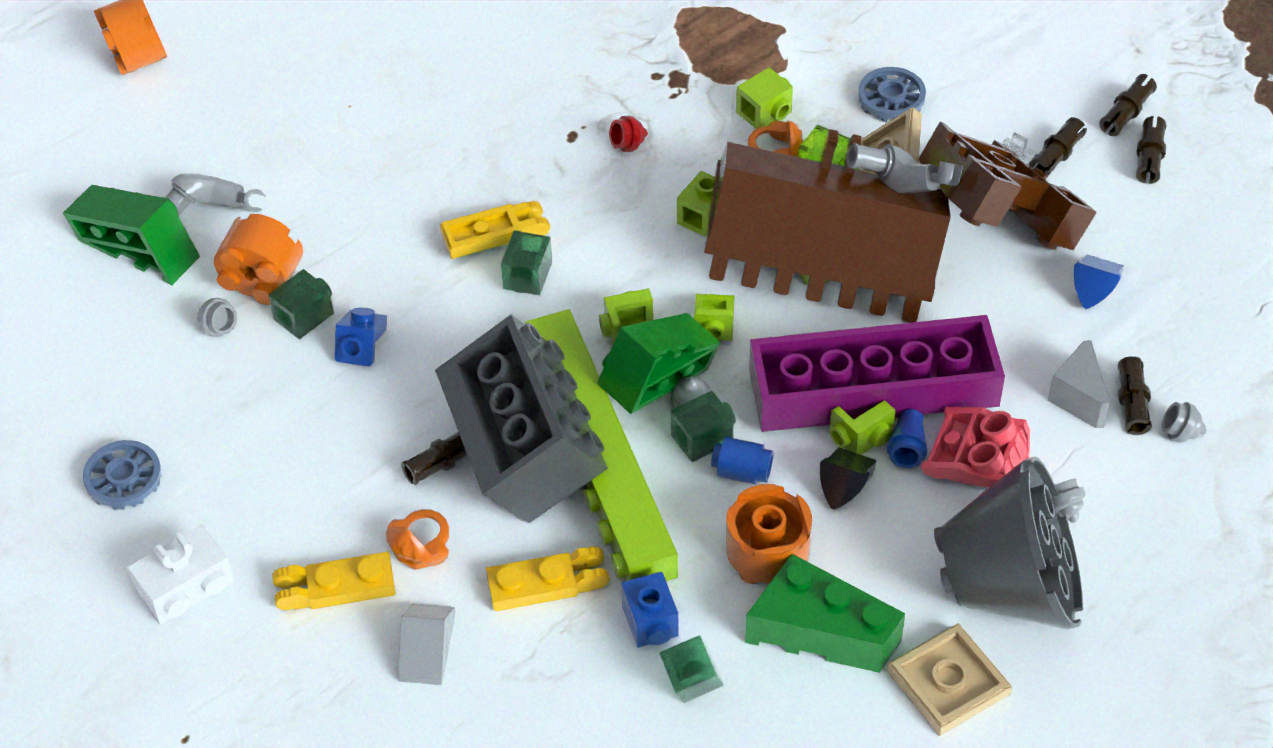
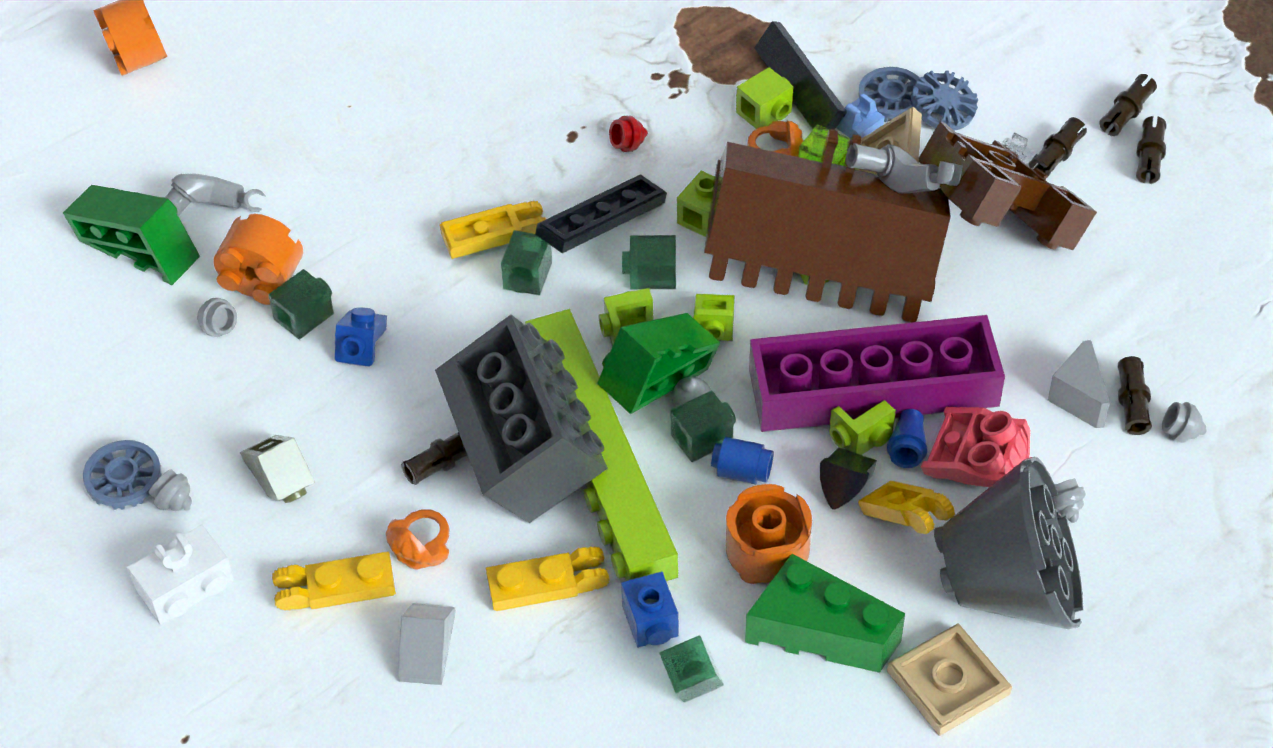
(171, 492): none -> light grey plate
(279, 468): none -> slope
(600, 213): none -> black tile
(651, 262): none -> clear green brick
(810, 91): none -> black tile
(861, 118): none -> light blue tile
(907, 505): none -> yellow hinge
(944, 99): none -> sand blue wheel
(1095, 279): blue tile -> none

